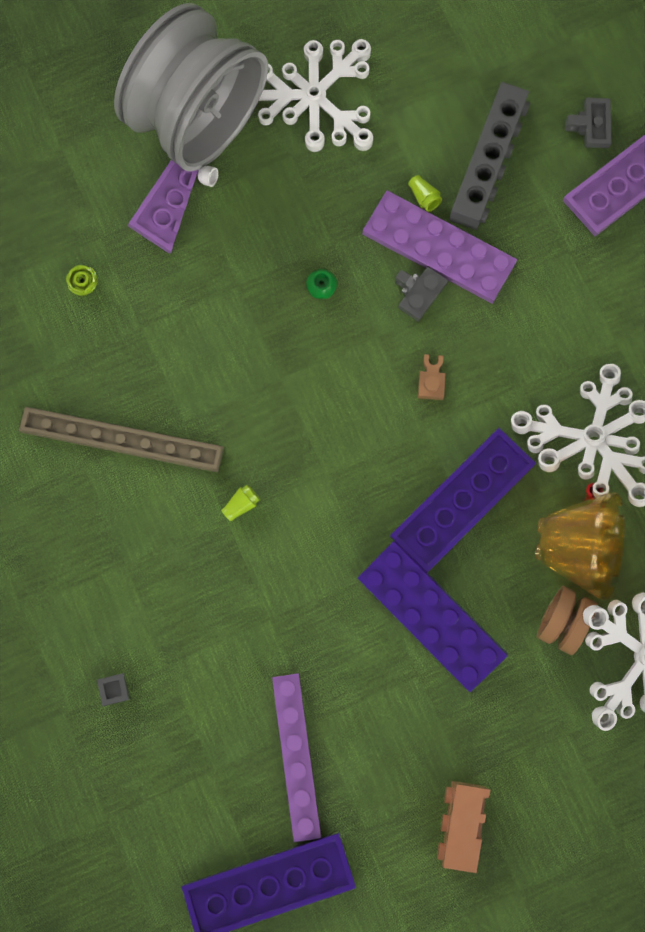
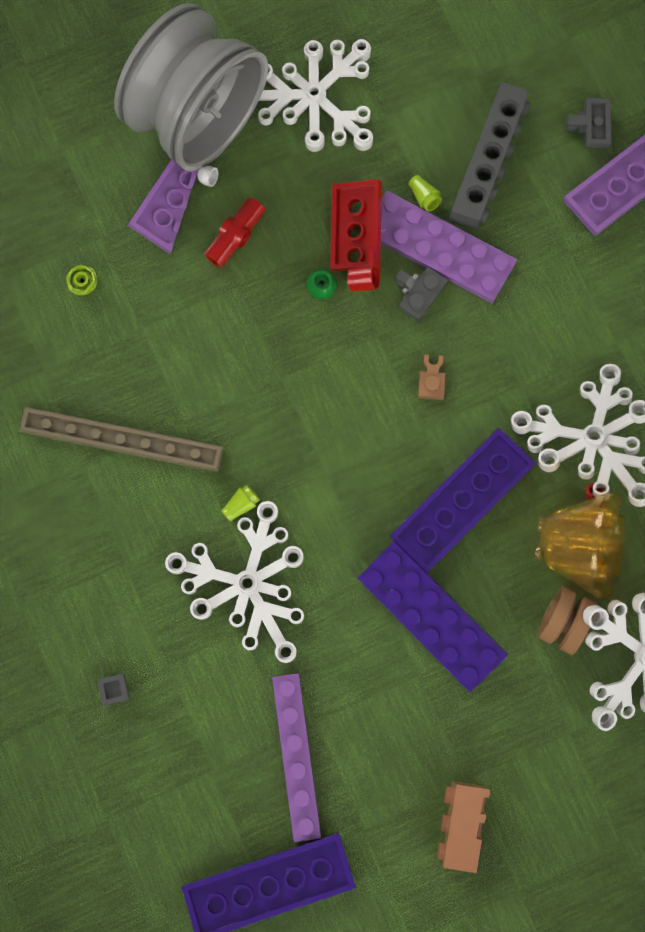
(235, 232): none -> red piece
(262, 610): none -> white plant
(364, 273): none -> red hinge

